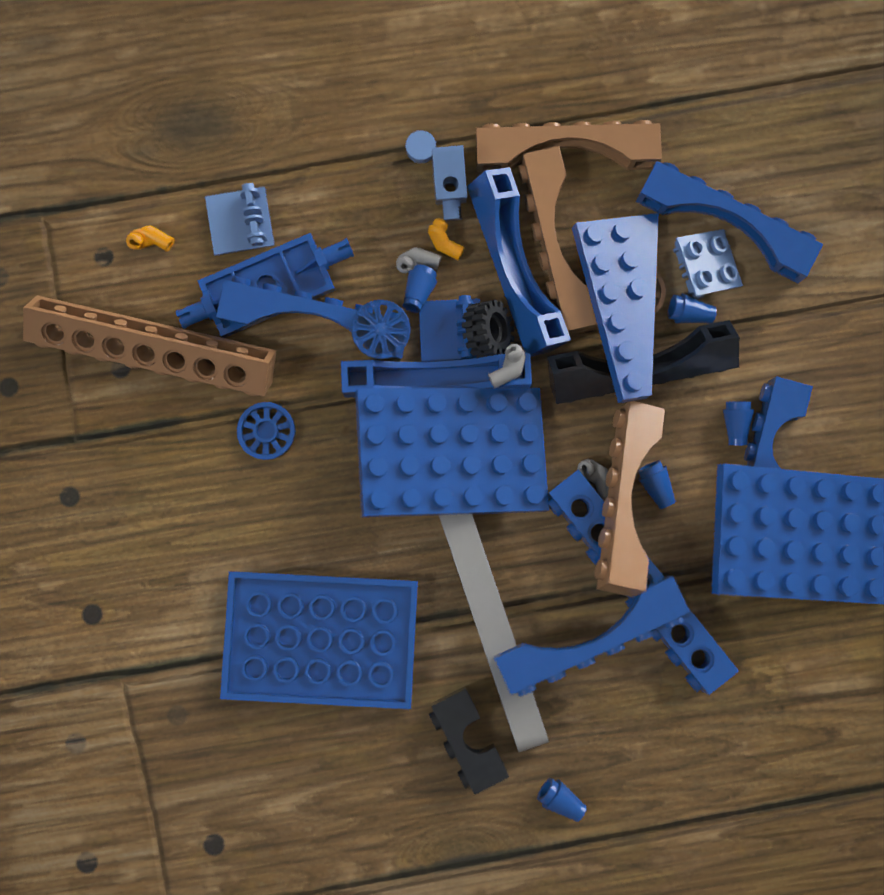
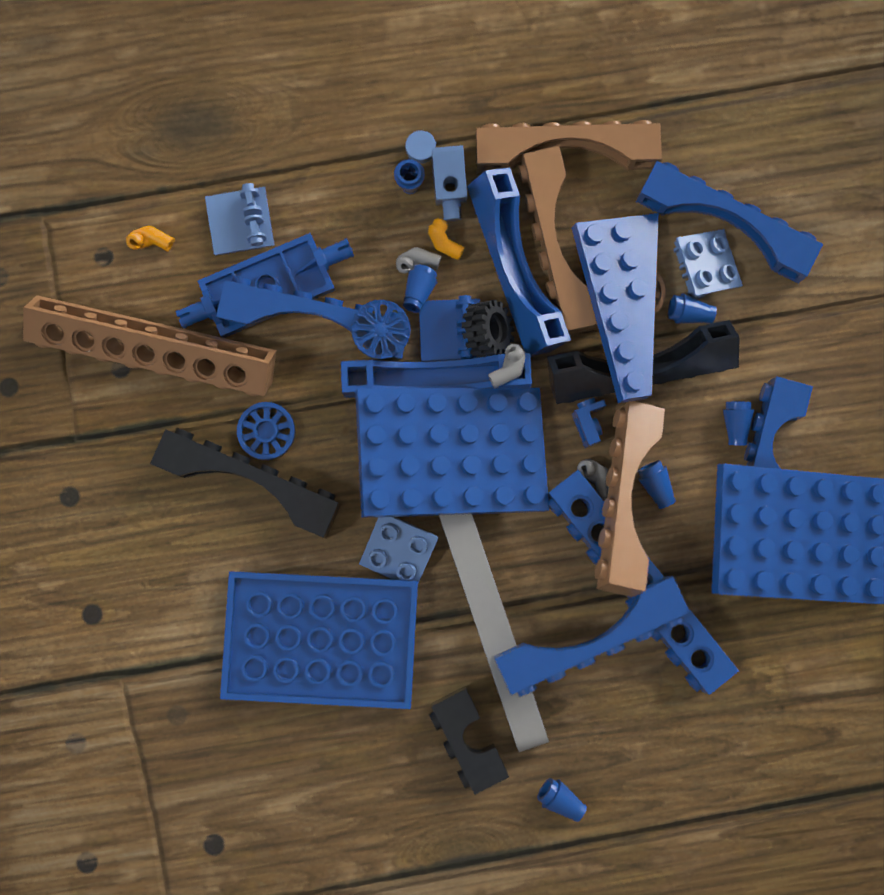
(188, 458): none -> black arch
(398, 549): none -> medium blue hinge
(409, 170): none -> blue cone
(588, 427): none -> blue bracket

